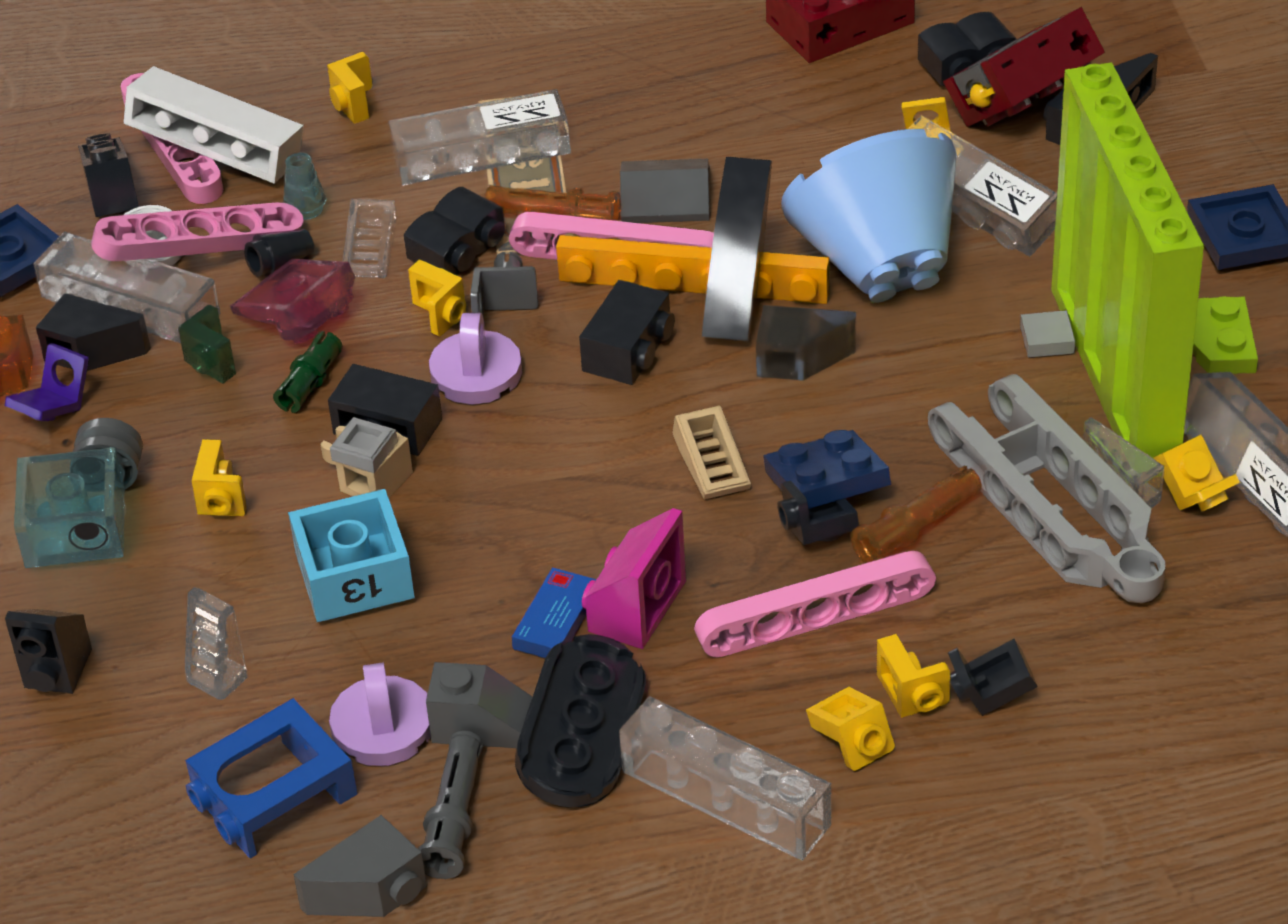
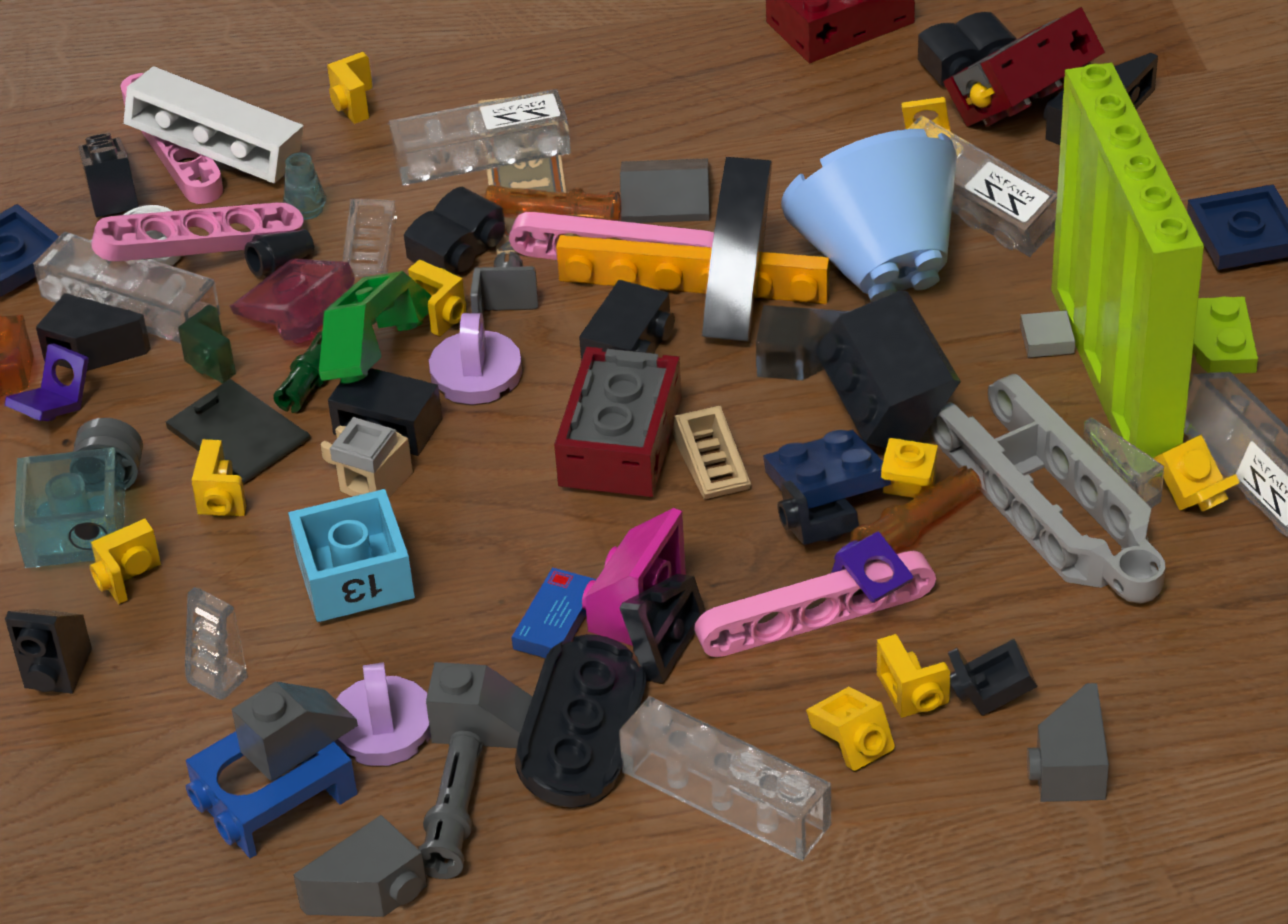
(123, 557): none -> yellow bracket
(249, 429): none -> pearl dark grey container
(288, 726): none -> dark grey slope
(348, 334): none -> green slope
(618, 421): none -> piece
(662, 623): none -> black wing
(858, 553): none -> dark purple bracket
(888, 369): none -> black slope
(909, 467): none -> yellow bracket
(1071, 751): none -> dark grey slope

